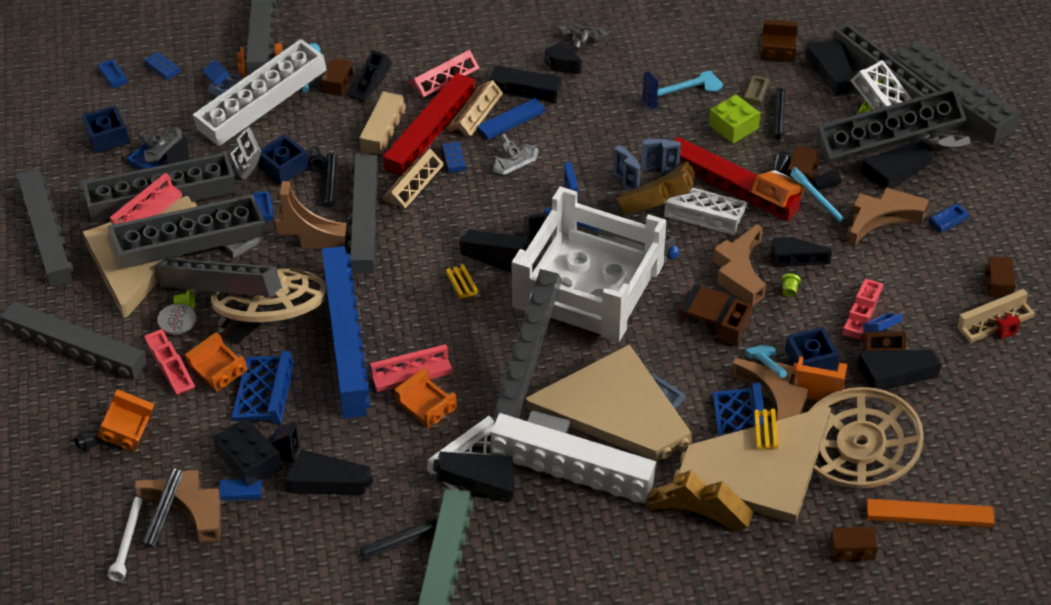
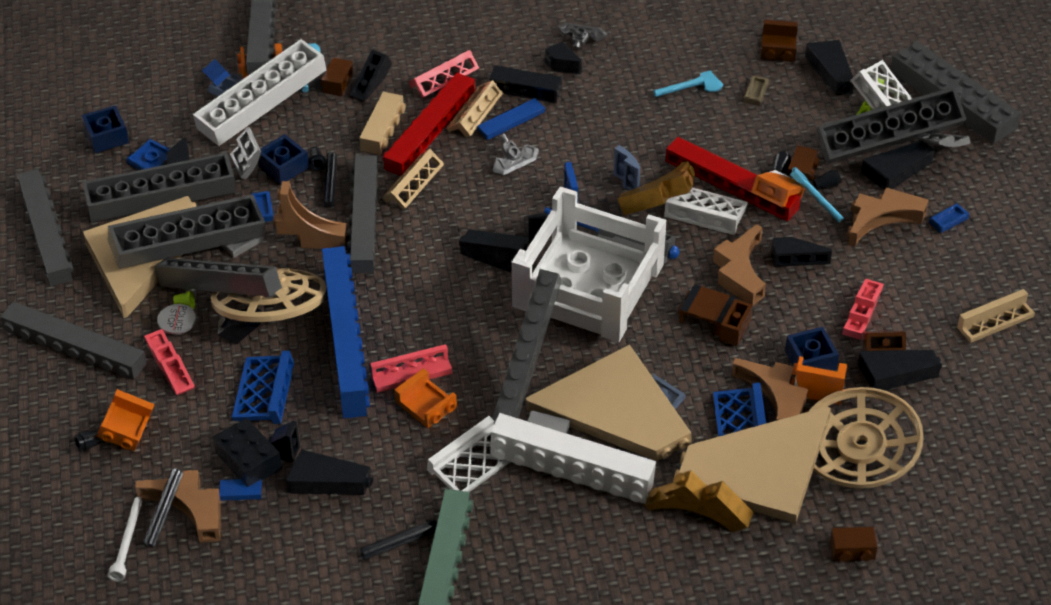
(112, 73): blue tile -> none
(155, 205): coral fence -> none
(159, 144): flat silver piece -> none
(162, 65): blue tile -> none
(215, 362): orange panel -> none
(454, 156): blue tile -> none
(457, 271): yellow tile -> none
(478, 473): black slope -> none
(650, 90): clear blue tile -> none
(660, 155): sand blue slope -> none
(734, 118): lime brick -> none
(762, 353): medium azure piece -> none
(765, 414): yellow tile -> none
(779, 113): black axle -> none
(790, 284): lime piece -> none
(867, 53): dark grey brick -> none
(882, 322): blue tile -> none
(930, 513): orange tile -> none
(1000, 276): reddish brown brick -> none
(1008, 326): red tile -> none

